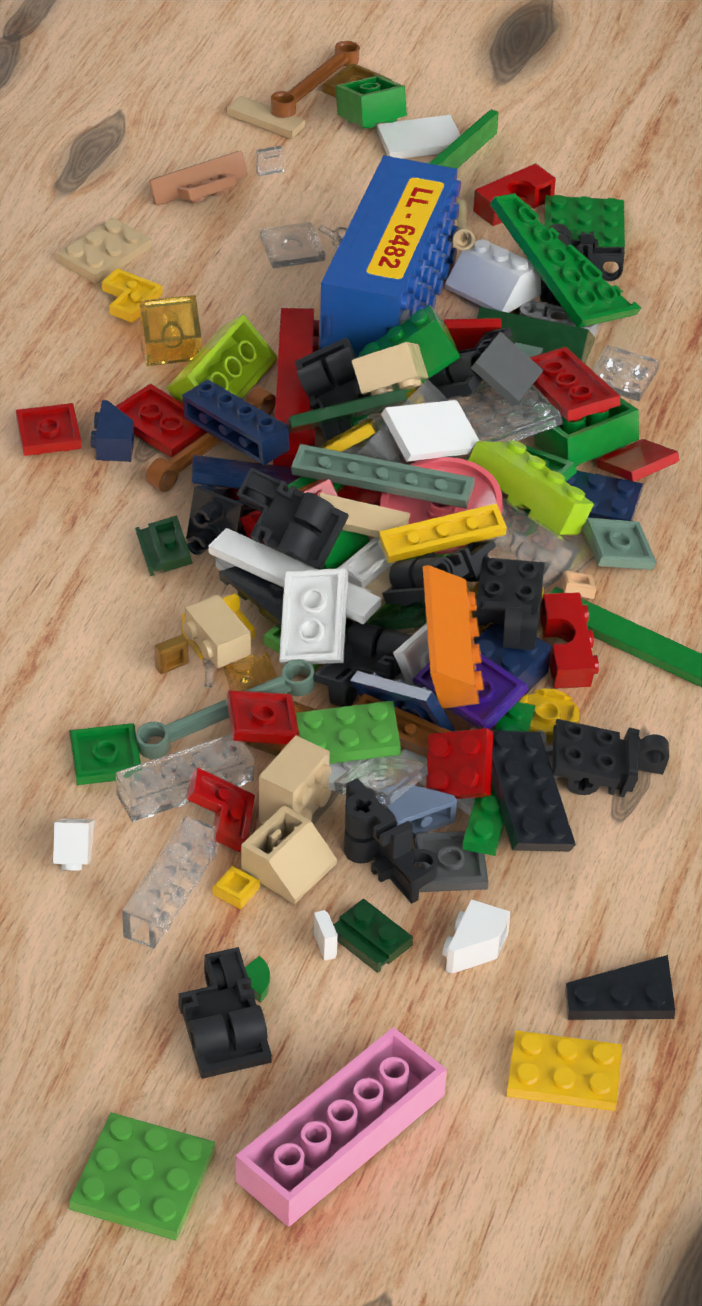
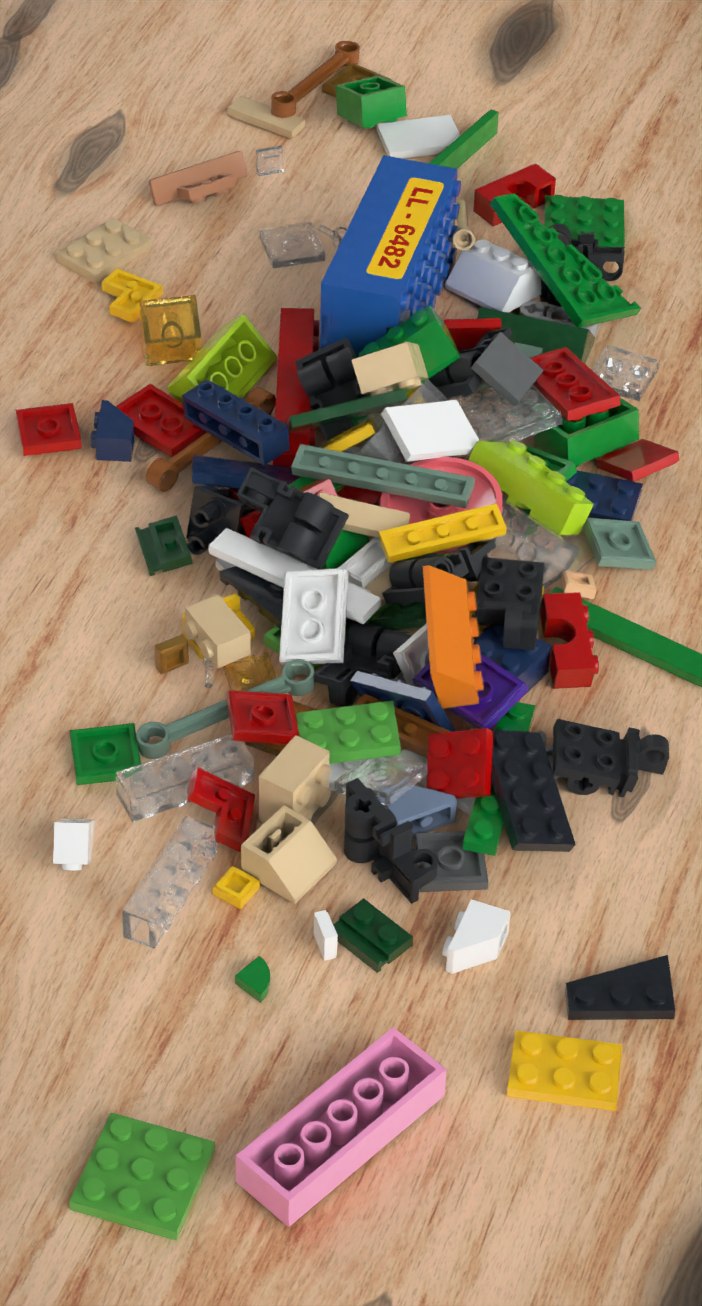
(223, 1018): black plate -> none
(550, 706): yellow tile -> none

